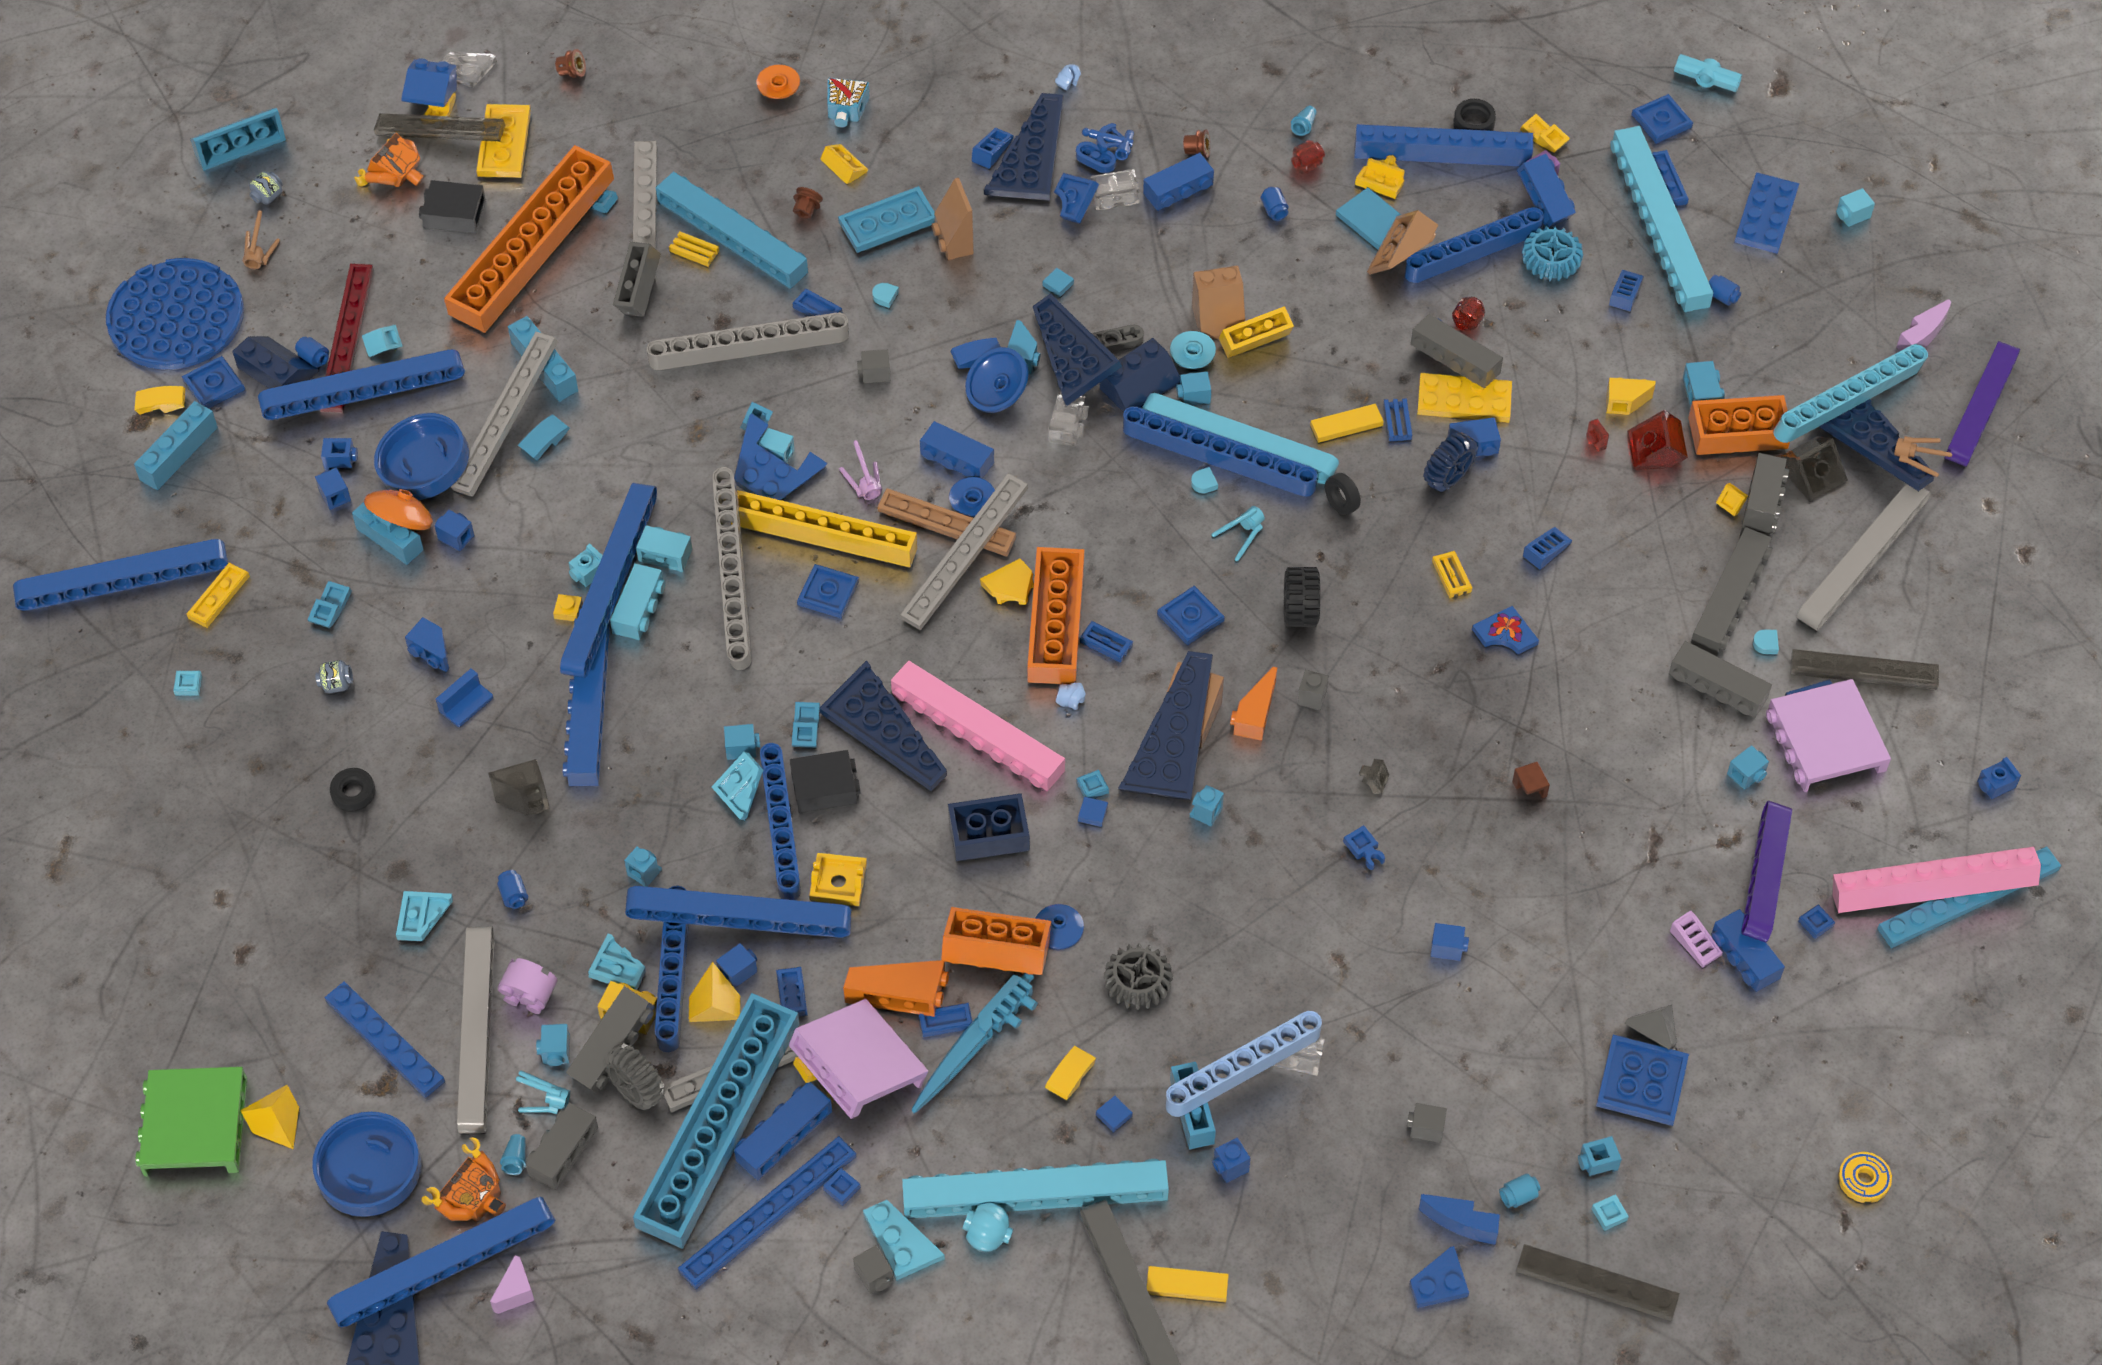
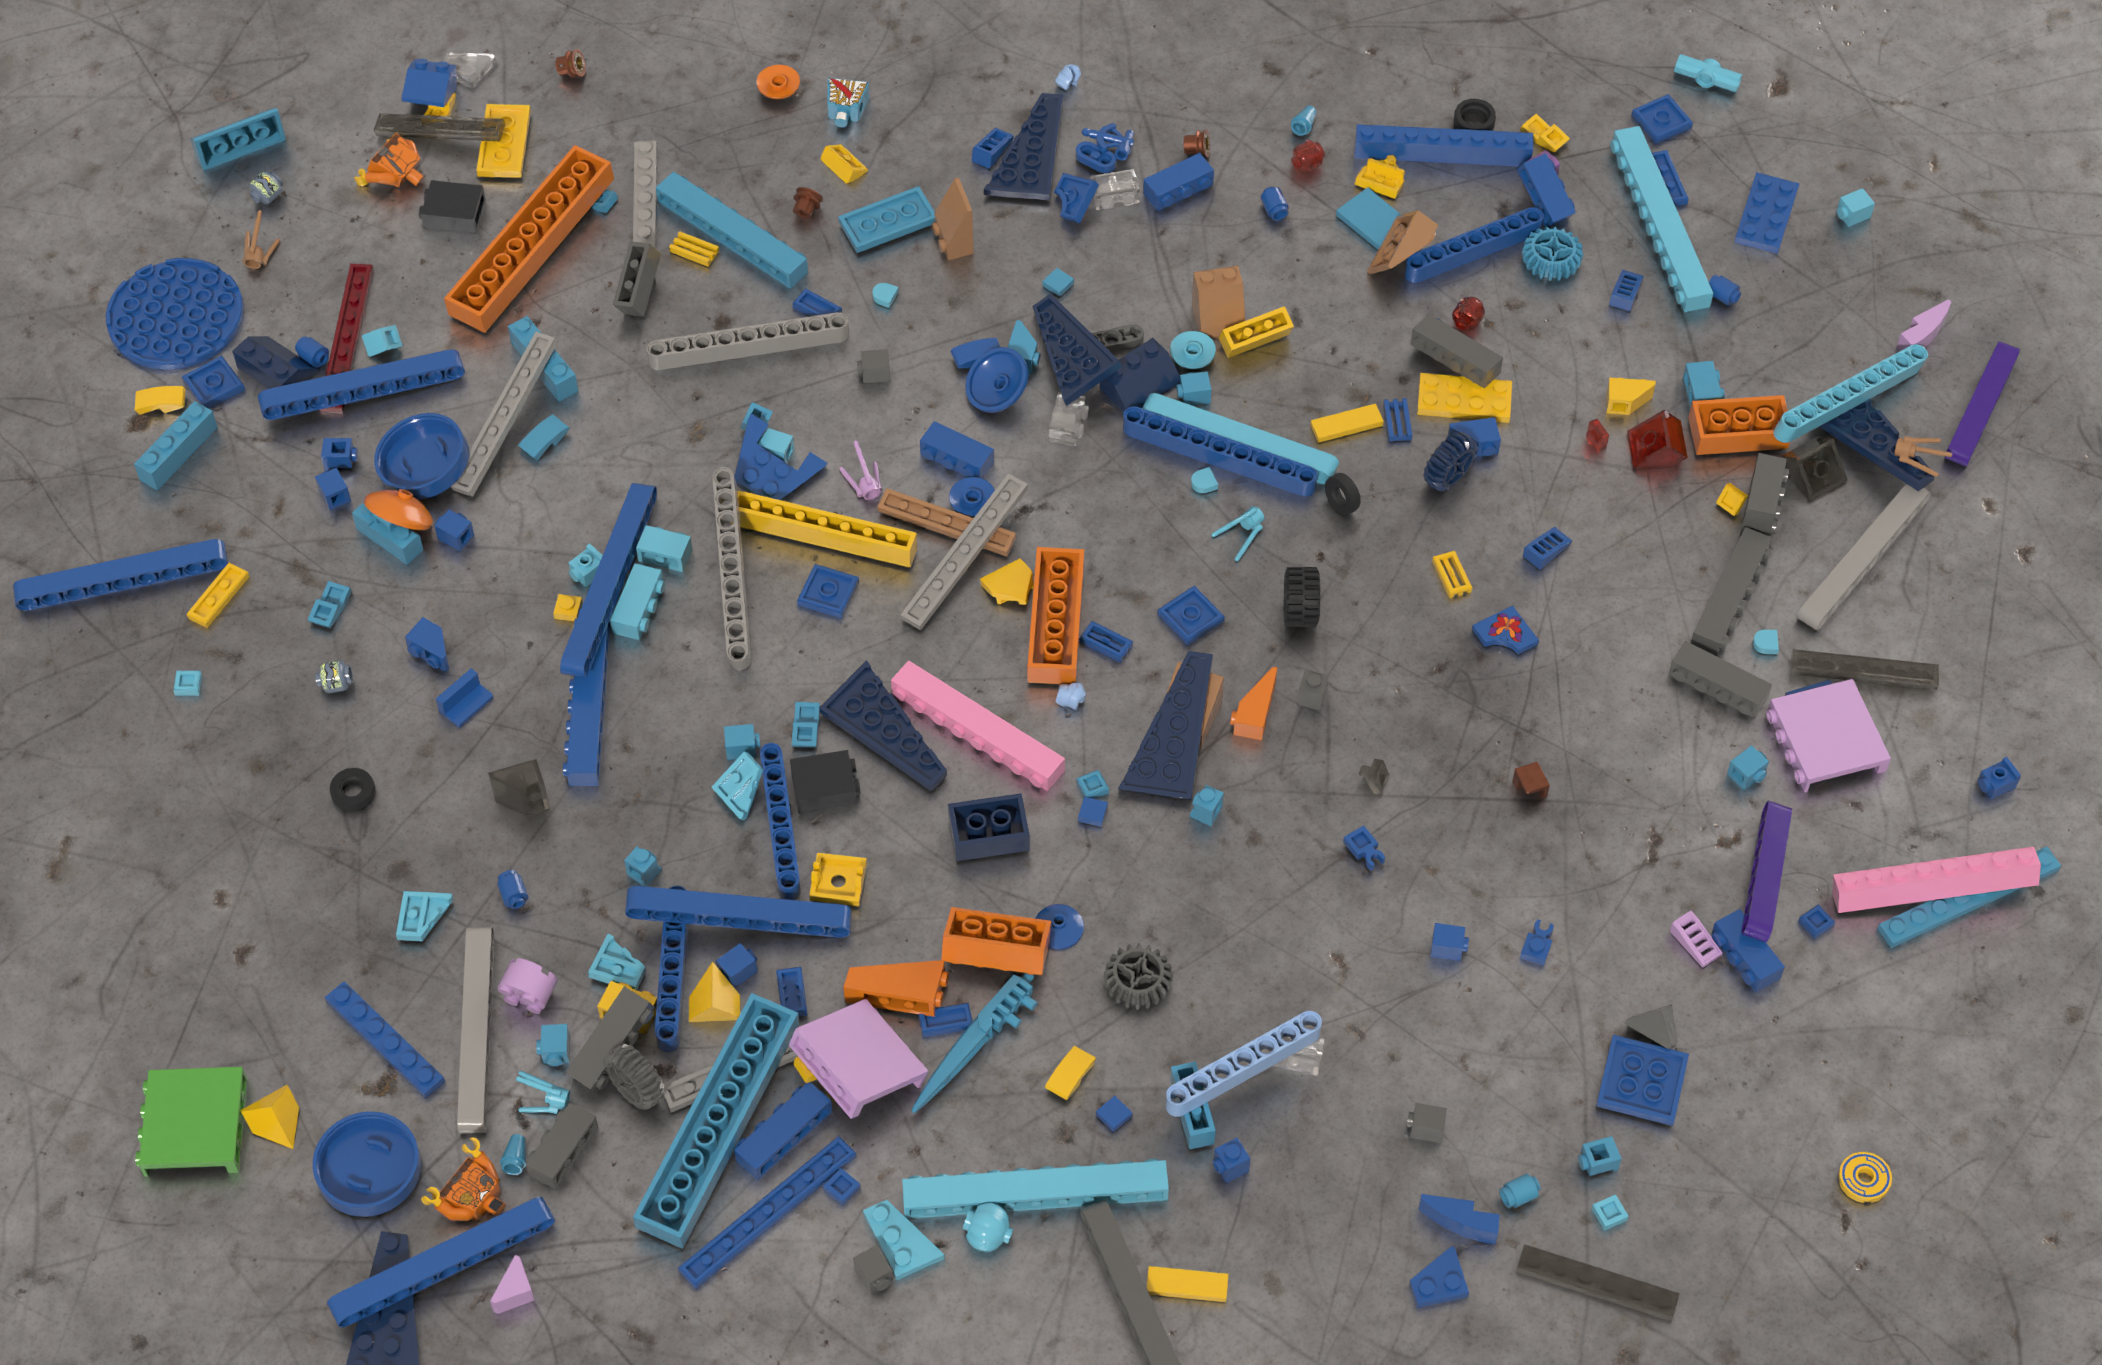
(1537, 945): none -> blue plate

